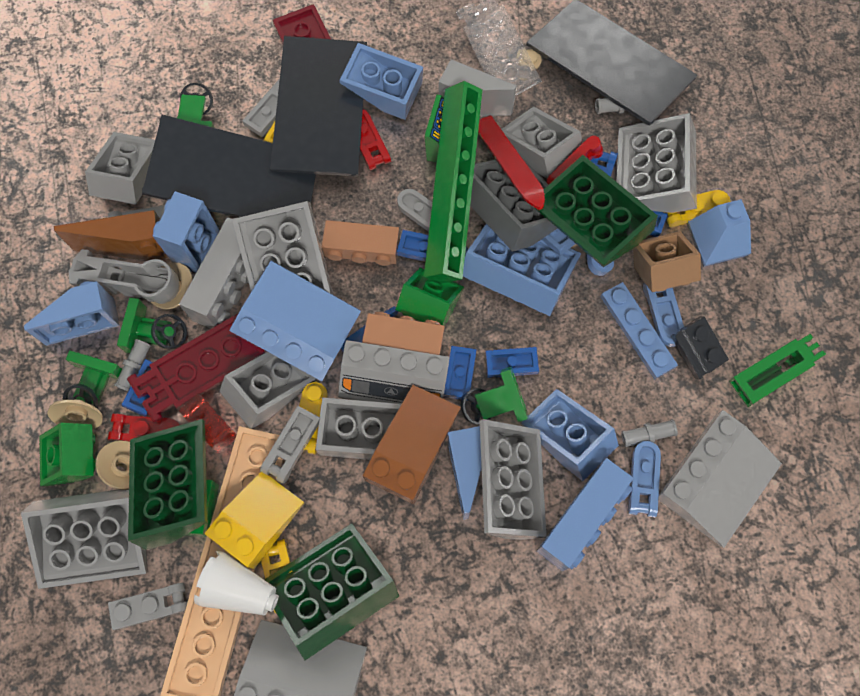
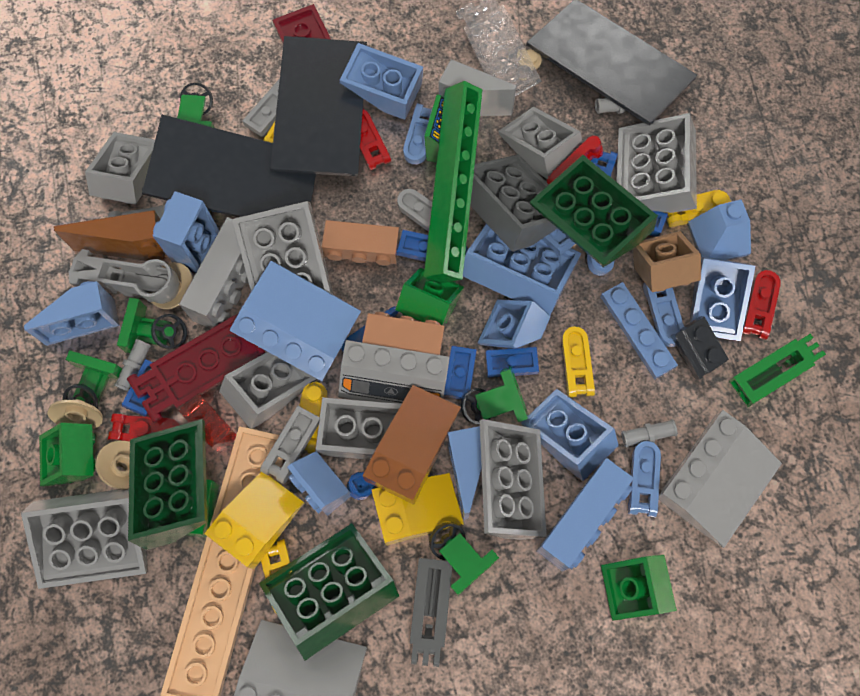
(147, 606): light grey plate -> none
(234, 587): white cone -> none
(320, 482): none -> medium blue slope
(359, 487): none -> blue tile
(407, 521): none -> yellow slope
(414, 146): none -> medium blue plate
(430, 600): none -> dark grey hinge
(461, 556): none -> green piece
(511, 162): red piece -> none
(514, 324): none -> medium blue slope
(577, 362): none -> yellow plate
(638, 587): none -> green slope
(723, 296): none -> medium blue slope
(762, 304): none -> red plate

